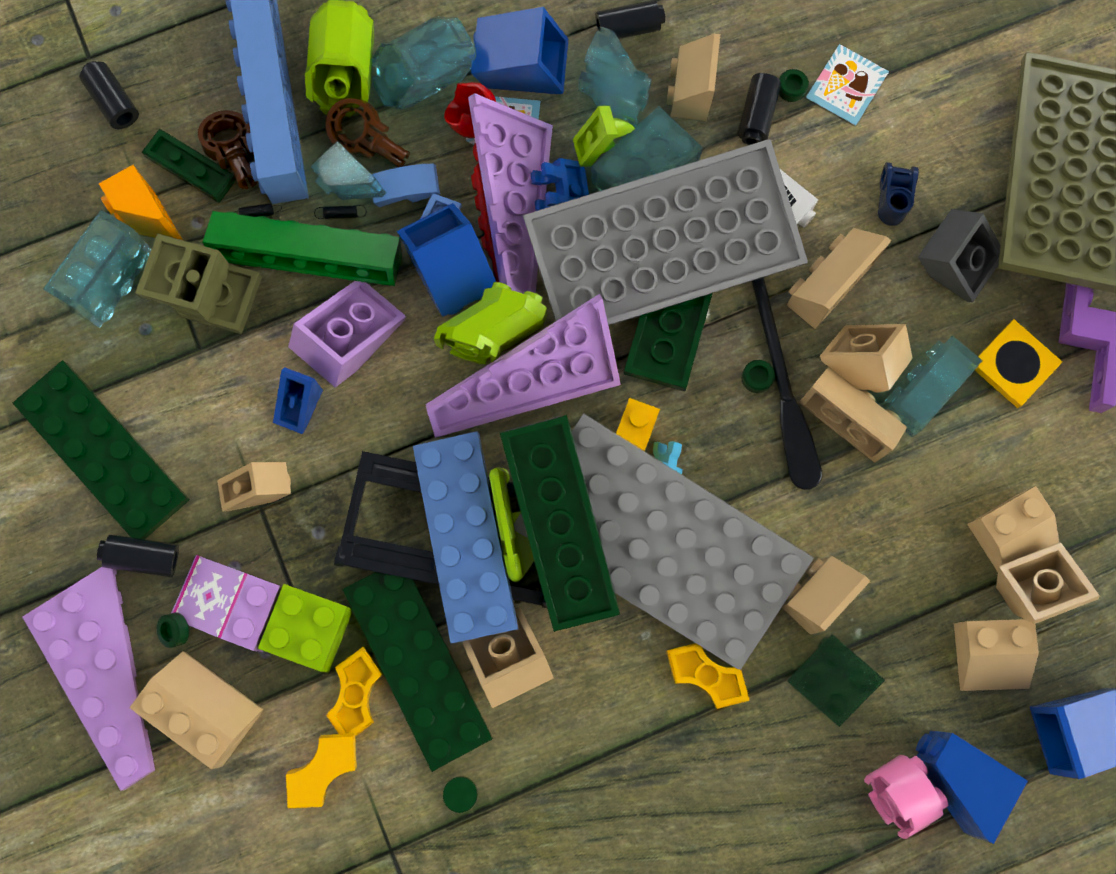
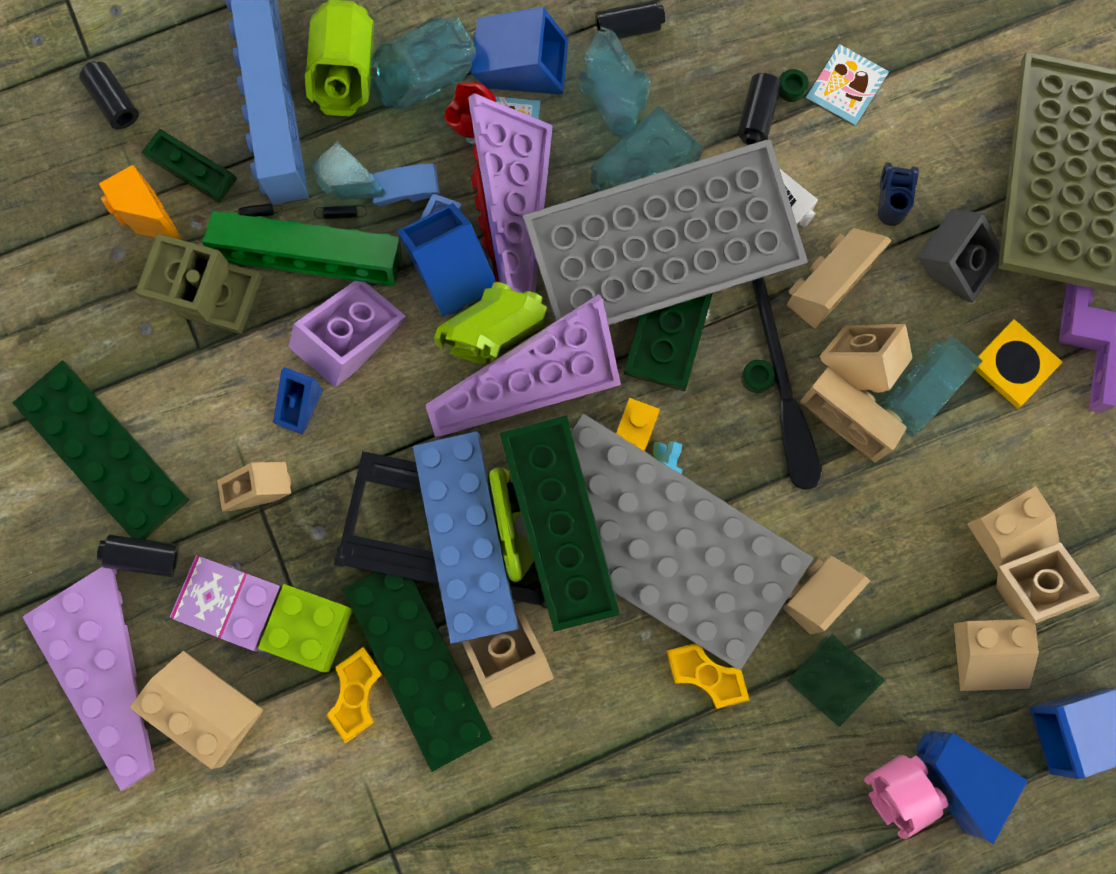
(99, 269): clear light blue brick -> none
(172, 630): dark green tile -> none
(232, 149): reddish brown pin -> none
(309, 783): yellow tile -> none
(380, 144): reddish brown pin -> none
(460, 794): dark green tile -> none
(568, 178): blue plate -> none
(598, 135): lime tile -> none
(694, 78): tan slope -> none

